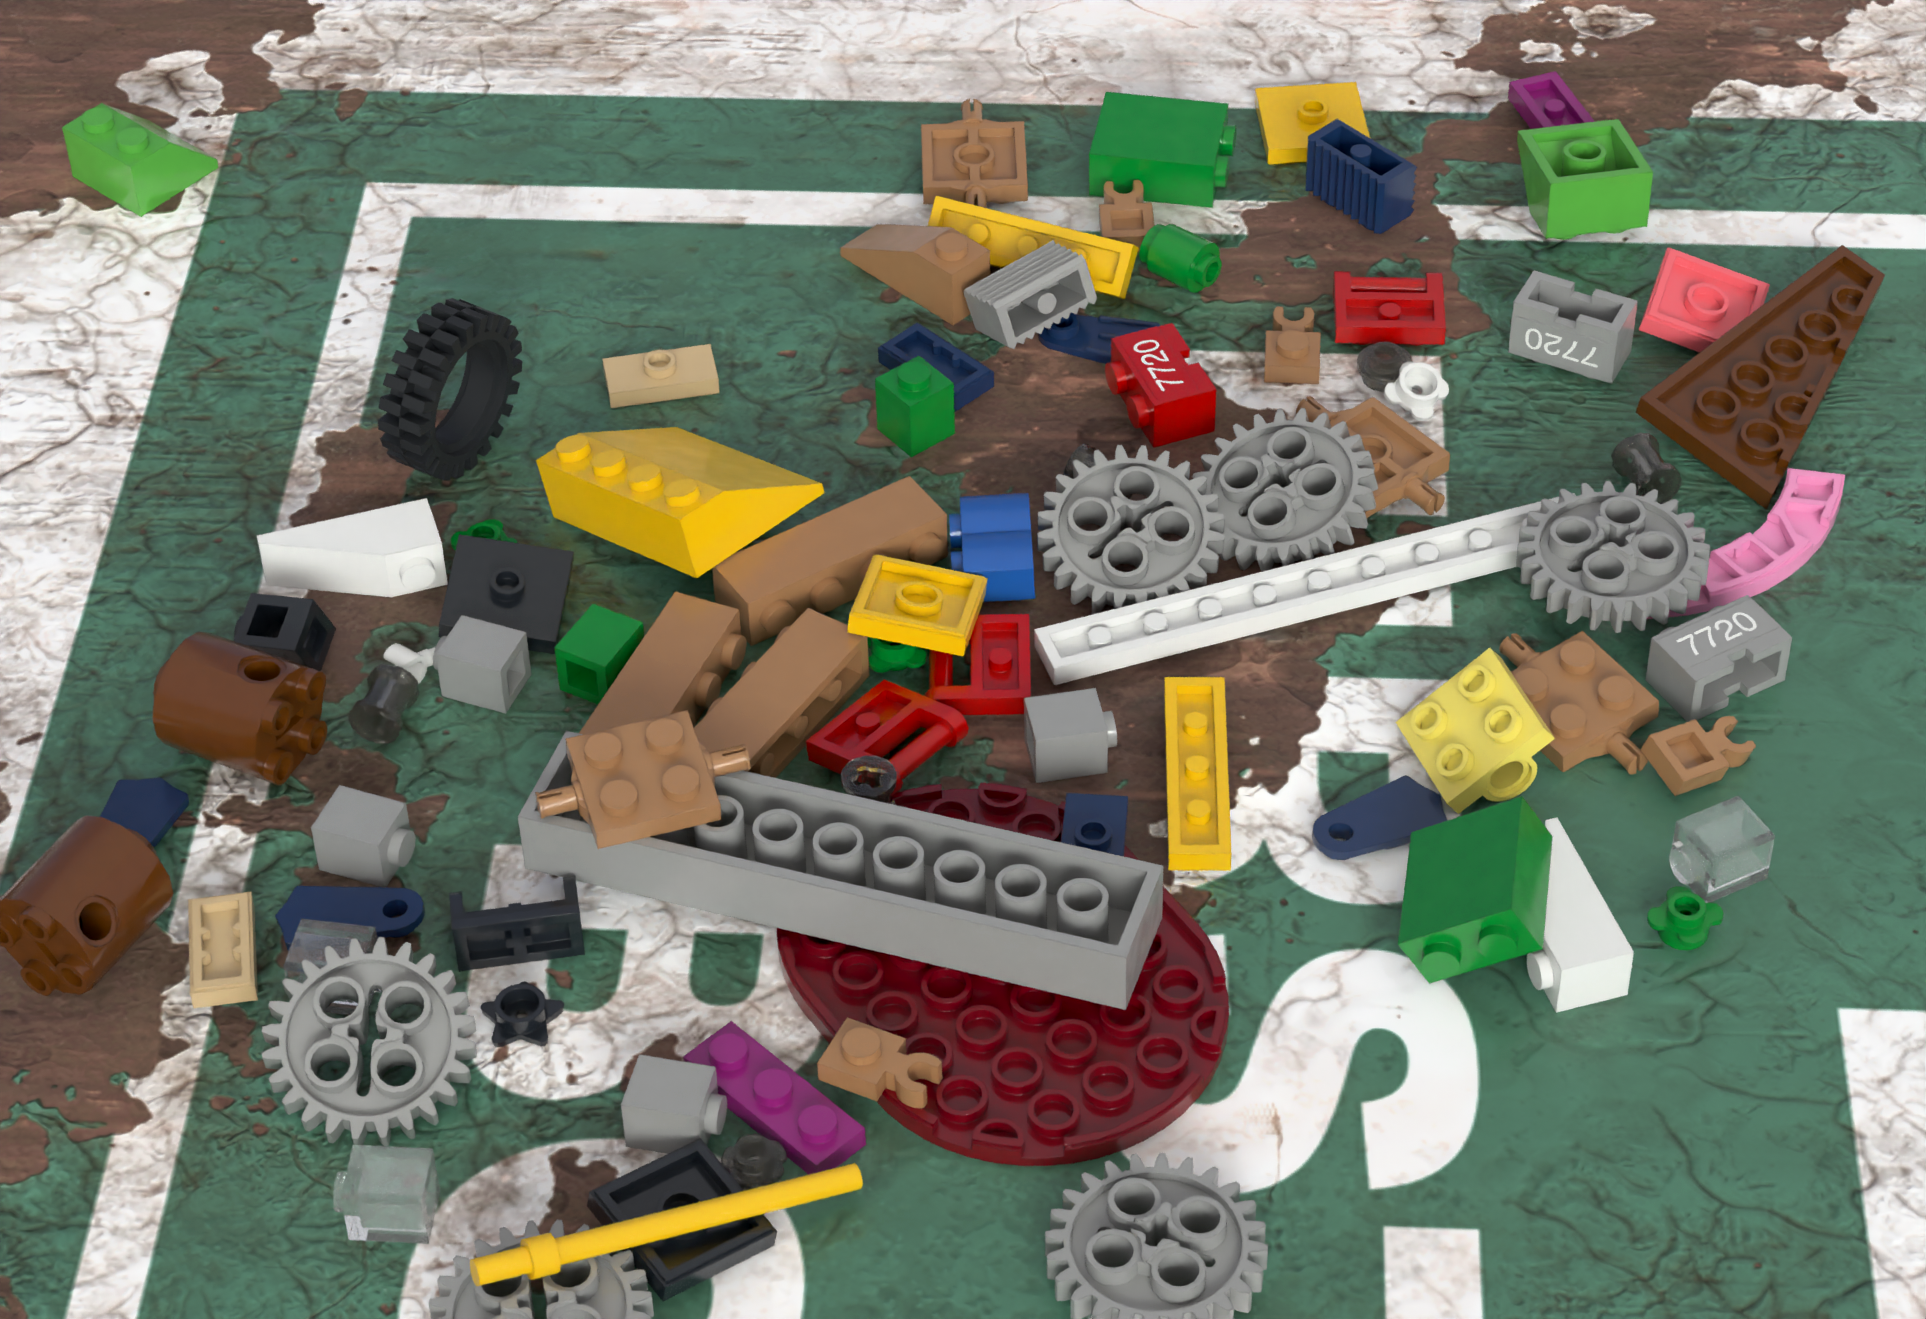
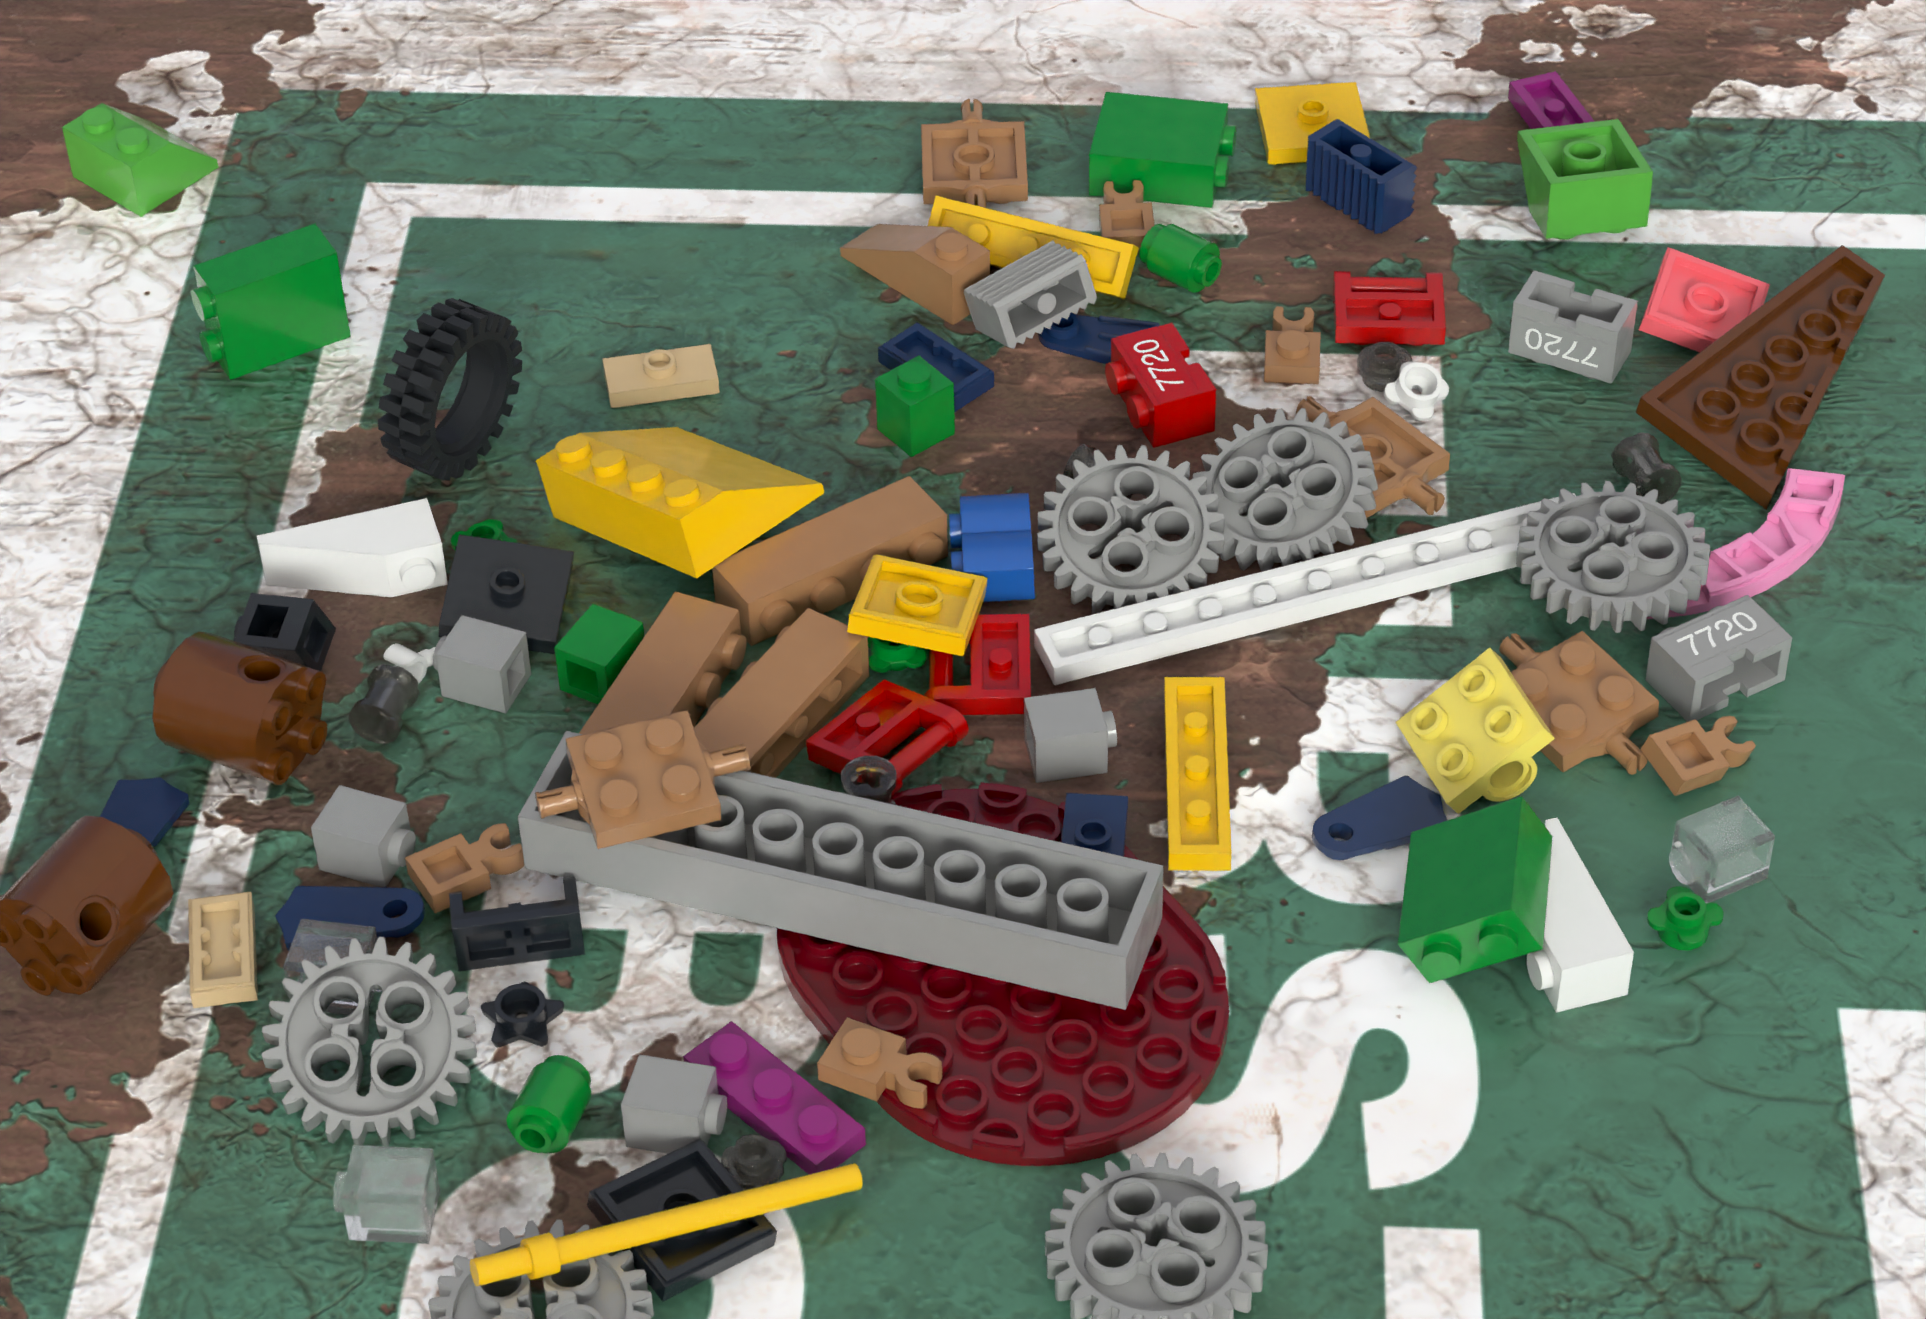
(270, 301): none -> green brick
(463, 866): none -> medium nougat plate
(550, 1105): none -> green brick

